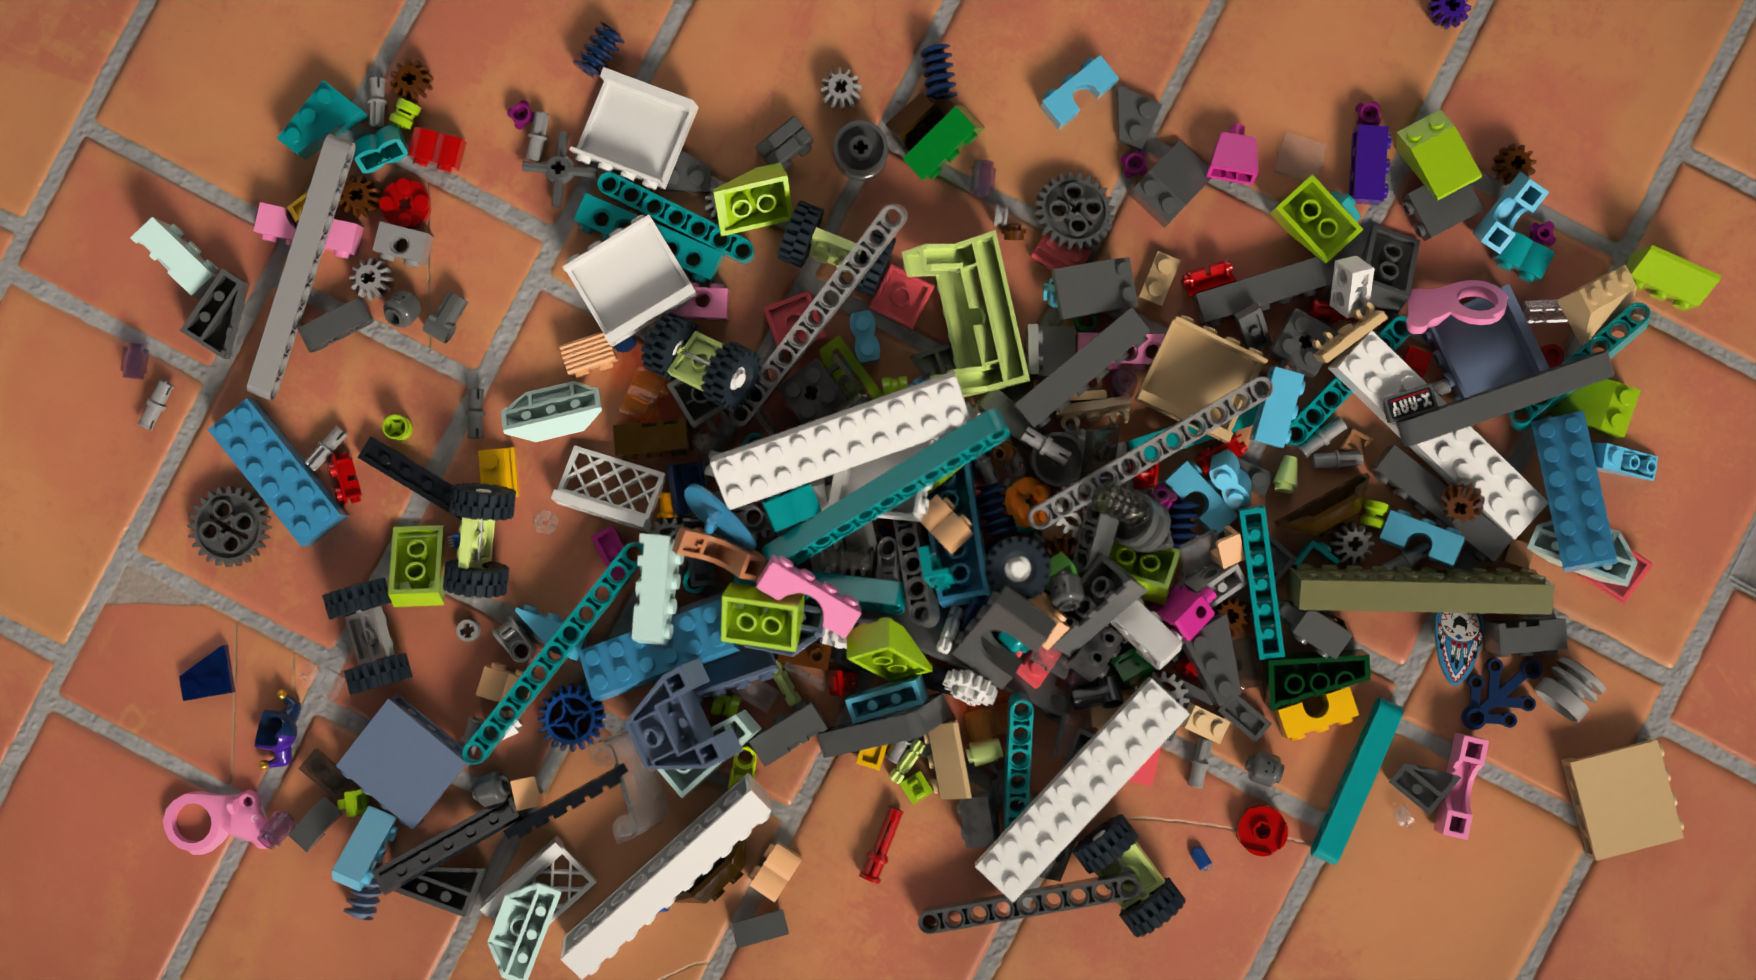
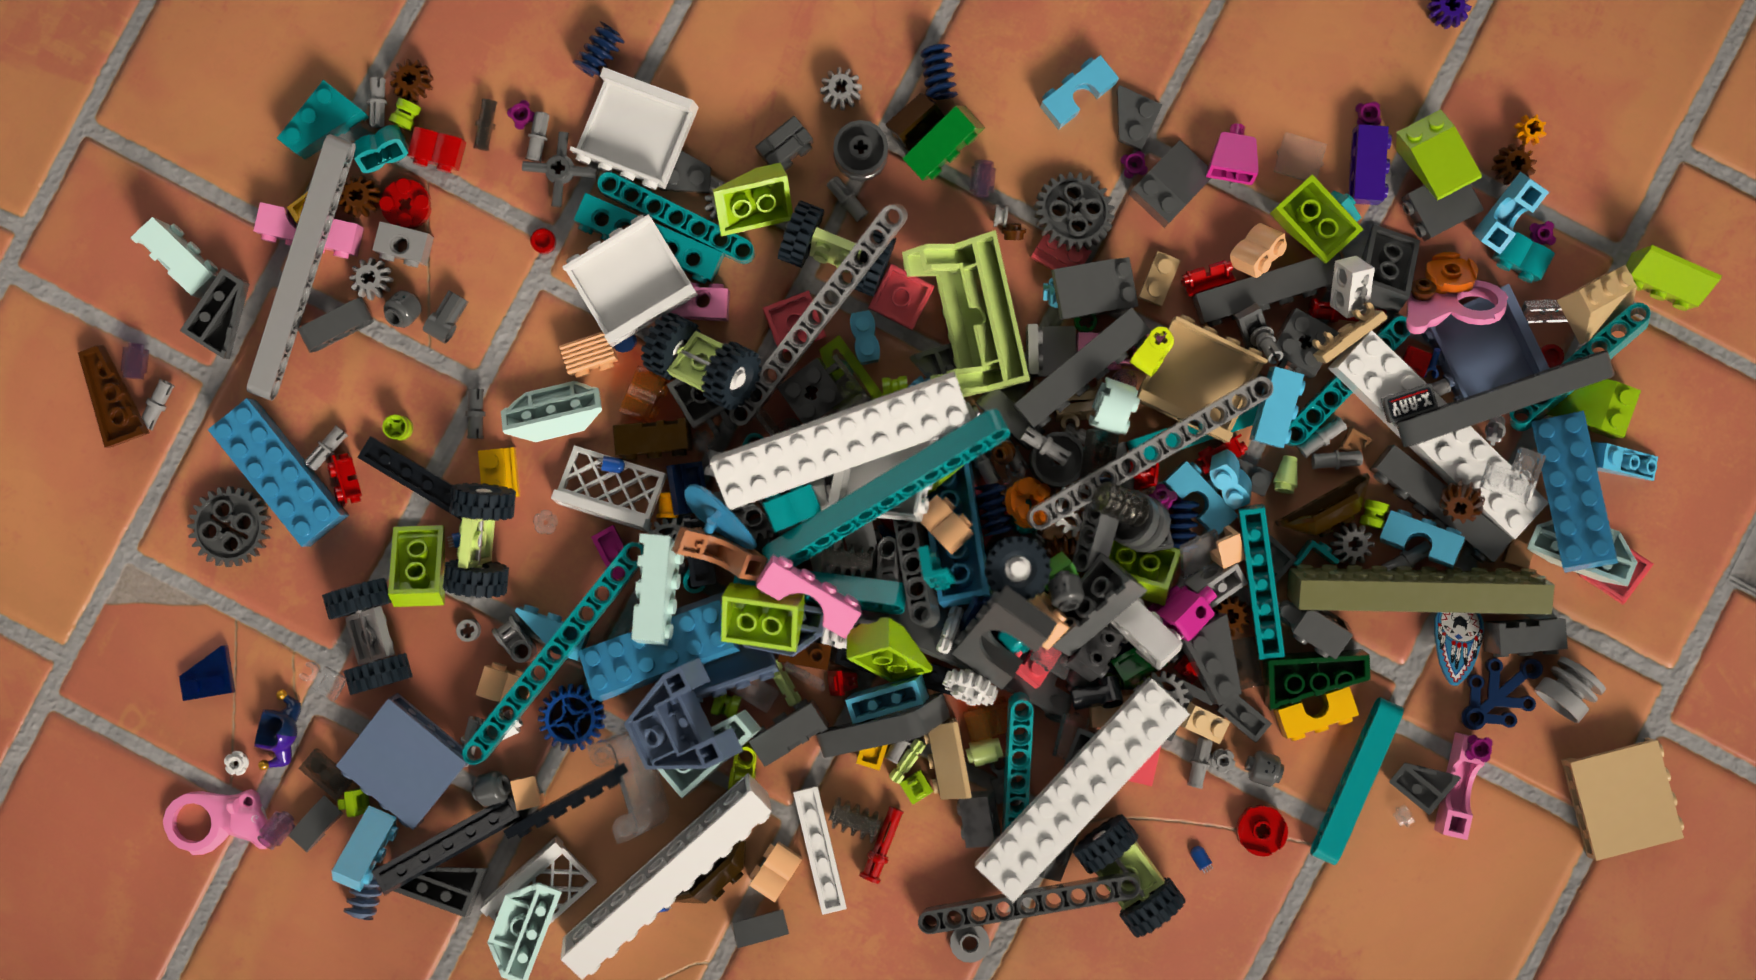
(113, 406): none -> reddish brown wing
(241, 758): none -> white plate
(485, 124): none -> clear smoke pin
(543, 241): none -> red tile
(611, 464): none -> blue piece
(820, 850): none -> white plate
(847, 198): none -> light grey axle
(855, 820): none -> clear smoke piece
(970, 955): none -> light grey piece
(1113, 406): none -> light aqua brick
(1150, 355): none -> neon yellow piece
(1221, 754): none -> light grey plate
(1258, 250): none -> light nougat brick
(1264, 340): none -> light grey pin
(1423, 289): none -> reddish brown plate
(1432, 365): none -> blue hand
(1462, 277): none -> orange plate
(1484, 753): none -> magenta plate
(1495, 430): none -> light grey axle
(1517, 482): none -> clear plate
(1536, 127): none -> light orange gear

